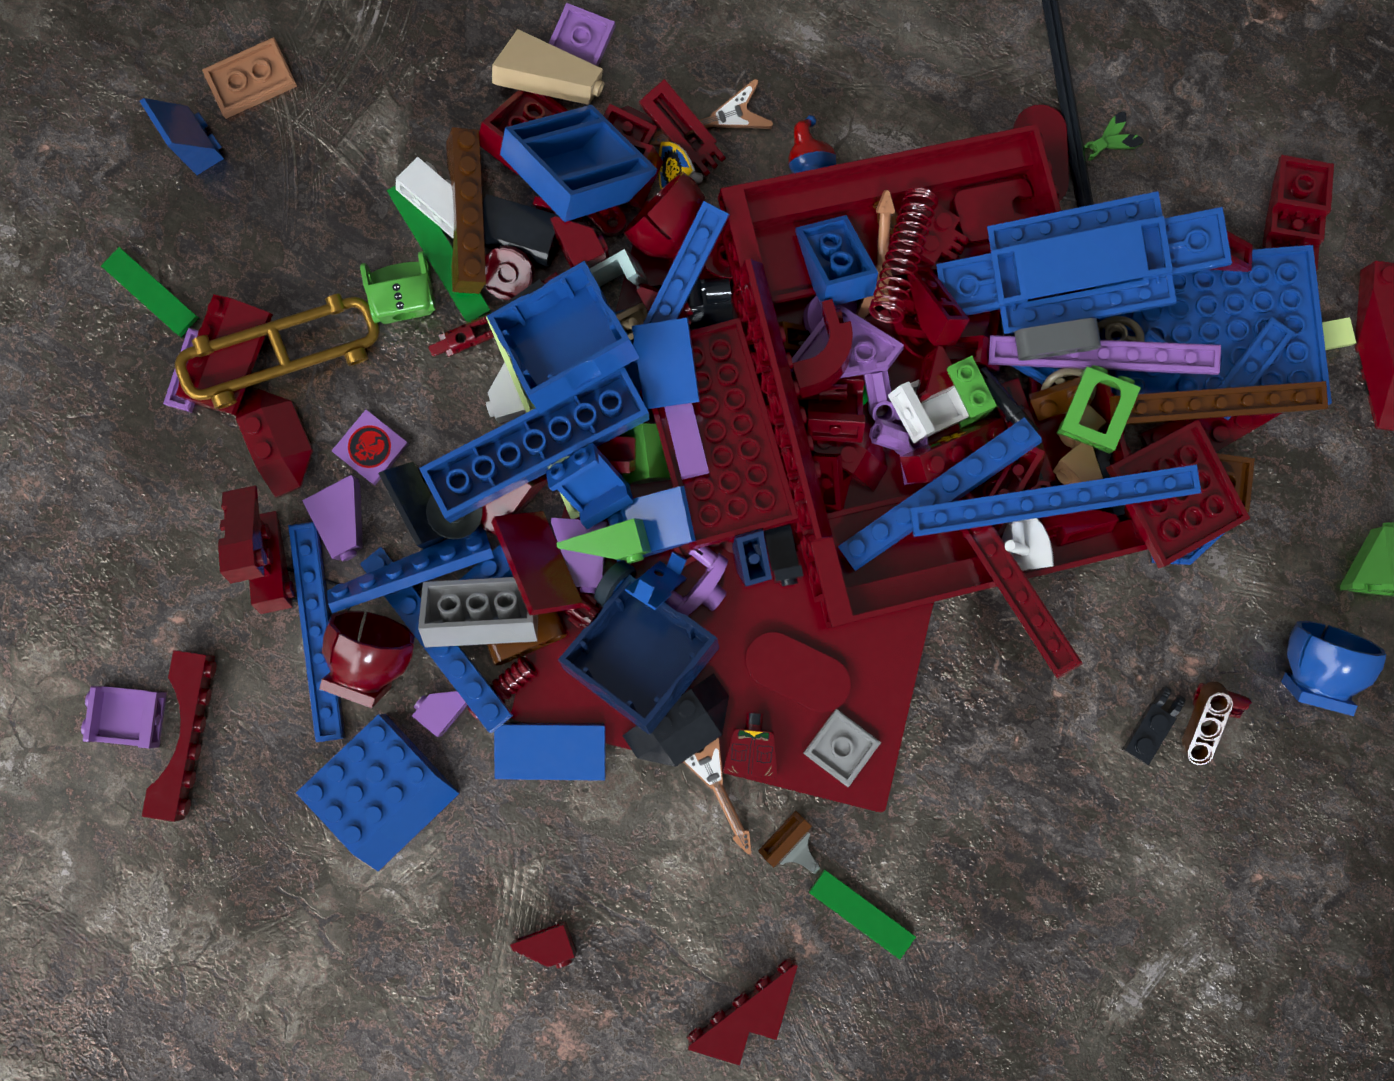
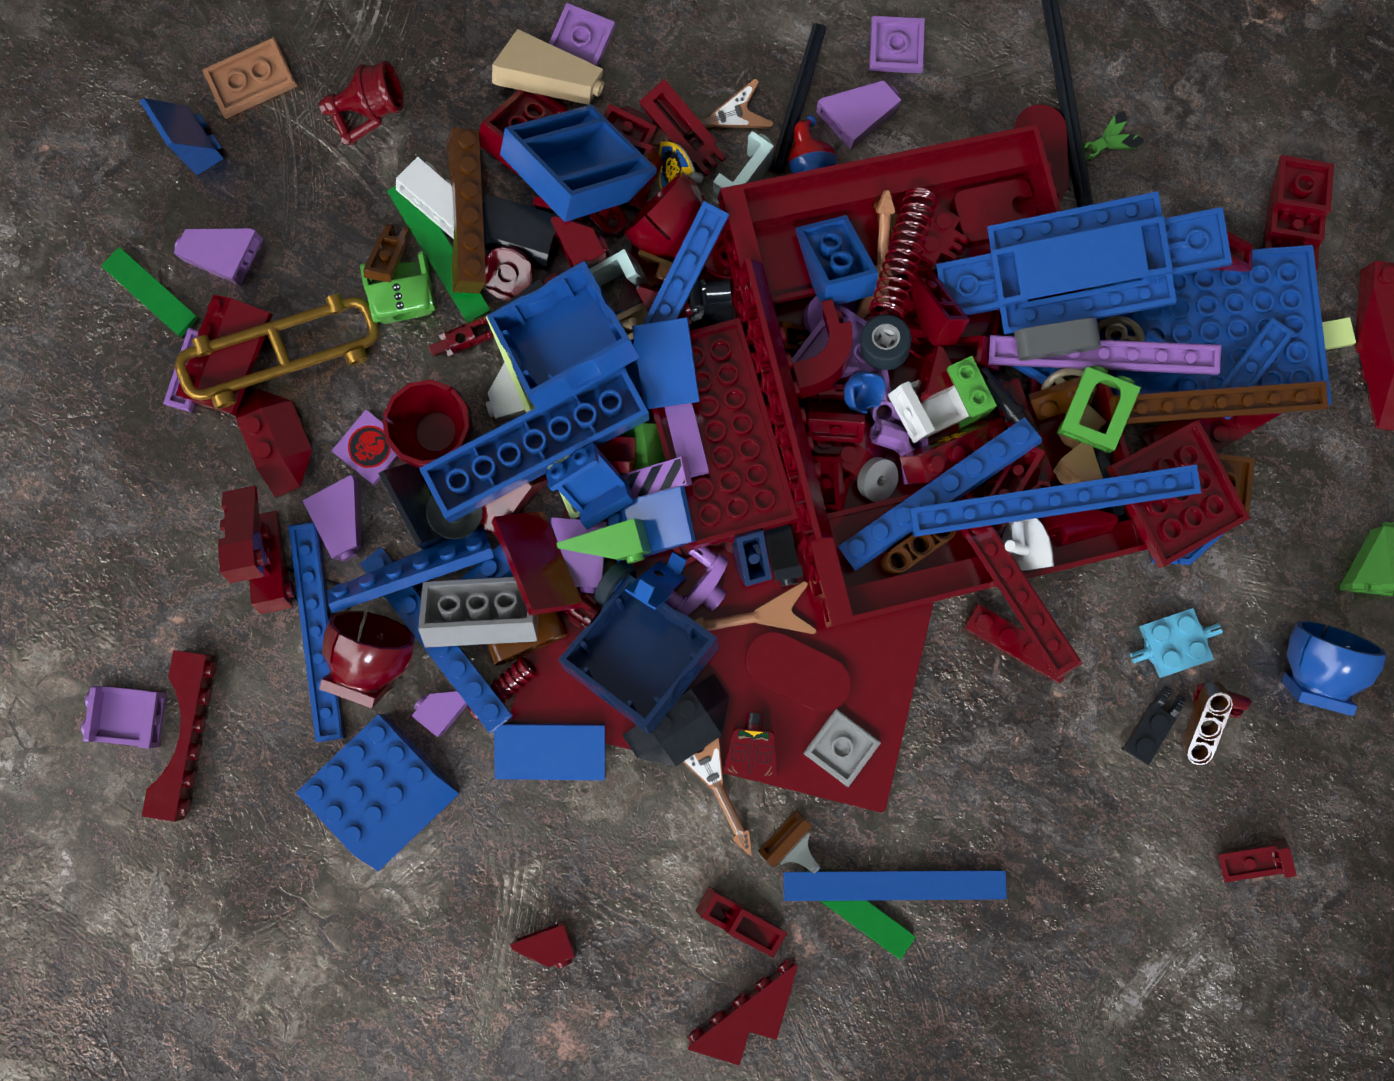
(220, 251): none -> medium lavender slope
(372, 93): none -> dark red piece
(386, 254): none -> reddish brown hinge
(426, 422): none -> dark red plate
(659, 477): none -> tile
(664, 265): none -> clear orange piece
(740, 922): none -> dark red slope
(760, 151): none -> light aqua panel
(774, 613): none -> nougat piece
(798, 97): none -> black axle
(858, 111): none -> medium lavender slope
(864, 391): none -> blue hair
(881, 470): none -> light grey piece
(888, 332): none -> black wheel
(894, 885): none -> blue tile
(896, 44): none -> medium lavender plate
(909, 555): none -> reddish brown beam
(1008, 639): none -> dark red plate
(1176, 643): none -> medium azure plate
(1257, 862): none -> dark red bracket

